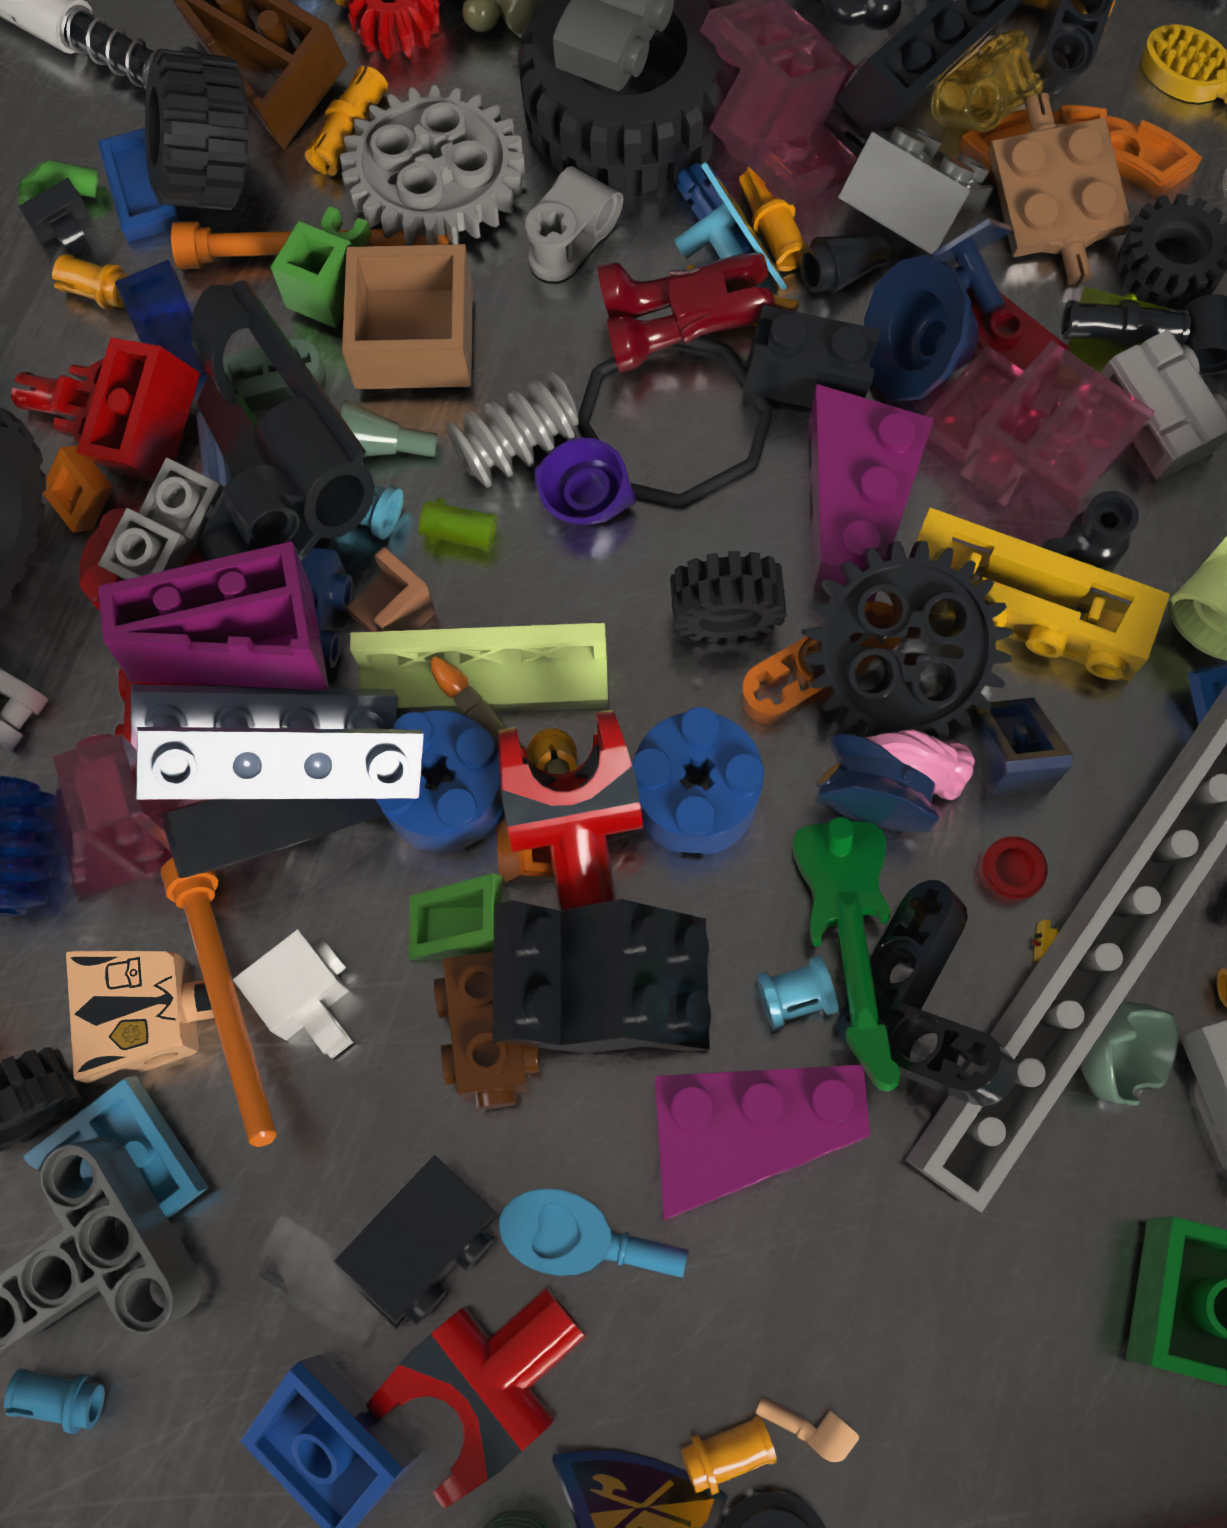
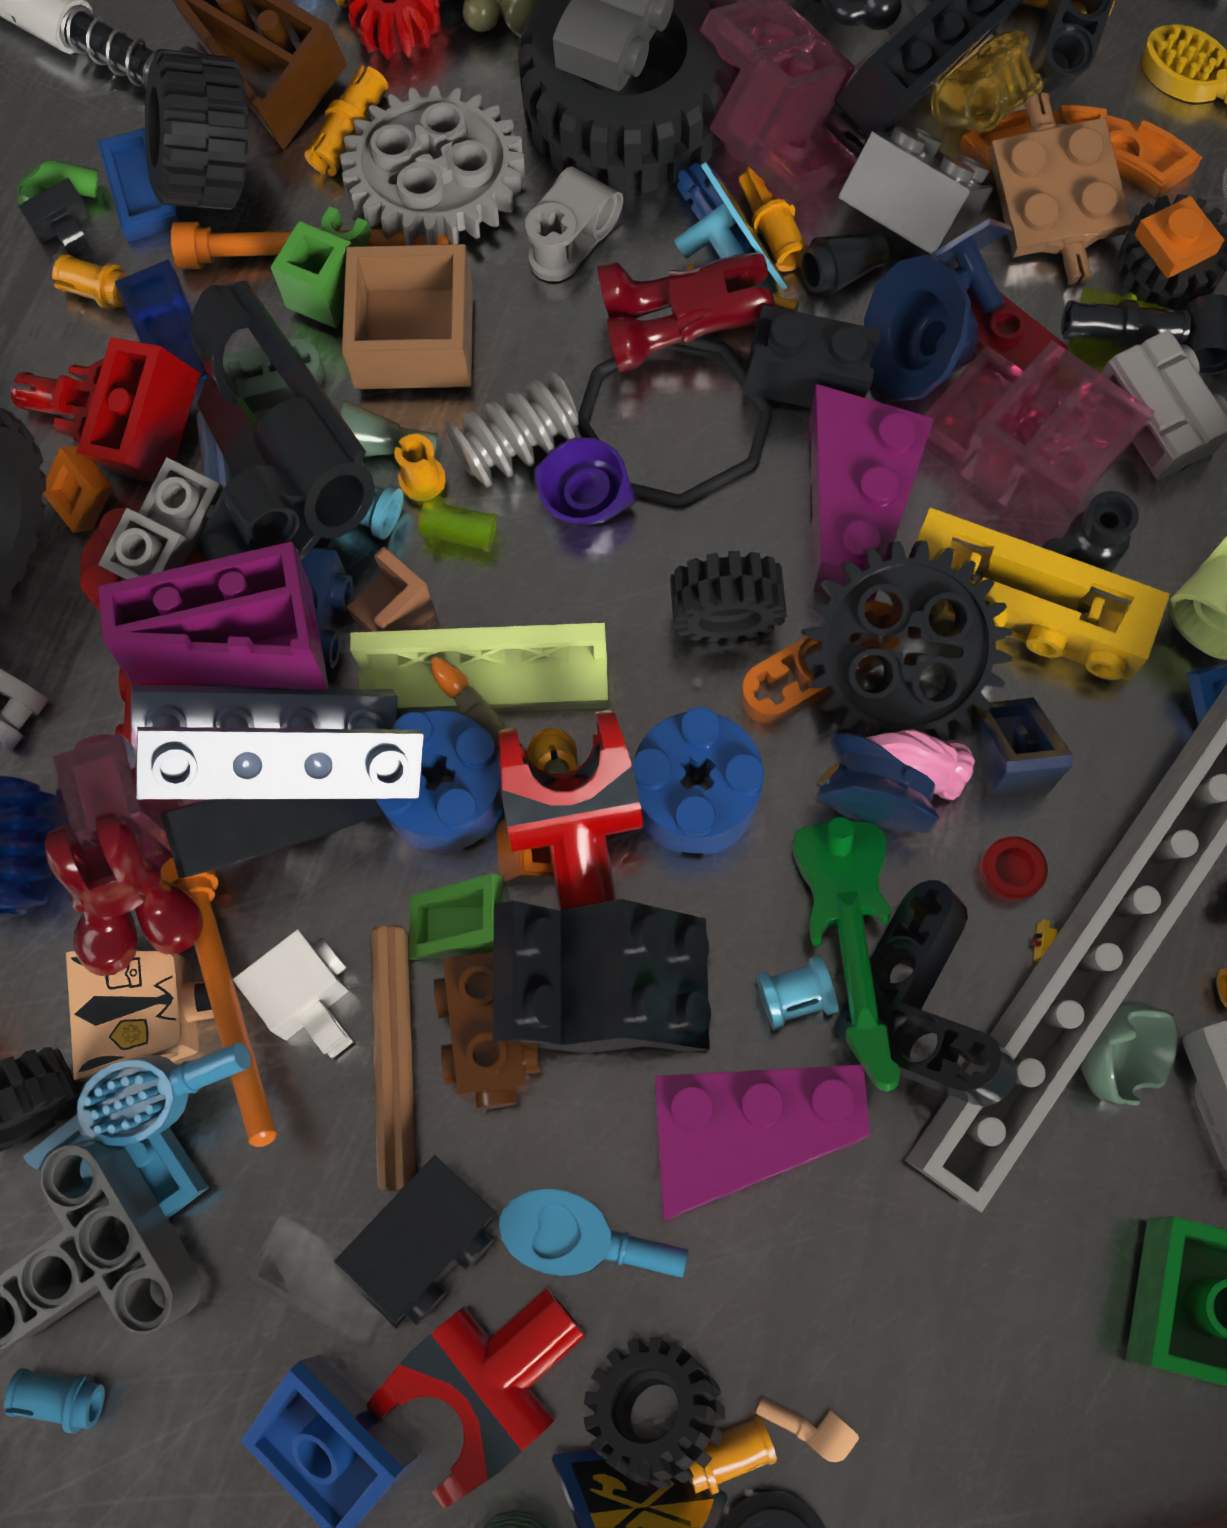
(108, 885): none -> dark red piece
(149, 1093): none -> dark azure piece
(392, 1057): none -> medium nougat axle
(419, 474): none -> light orange pin
(686, 1440): none -> black tyre
(1179, 237): none -> orange plate

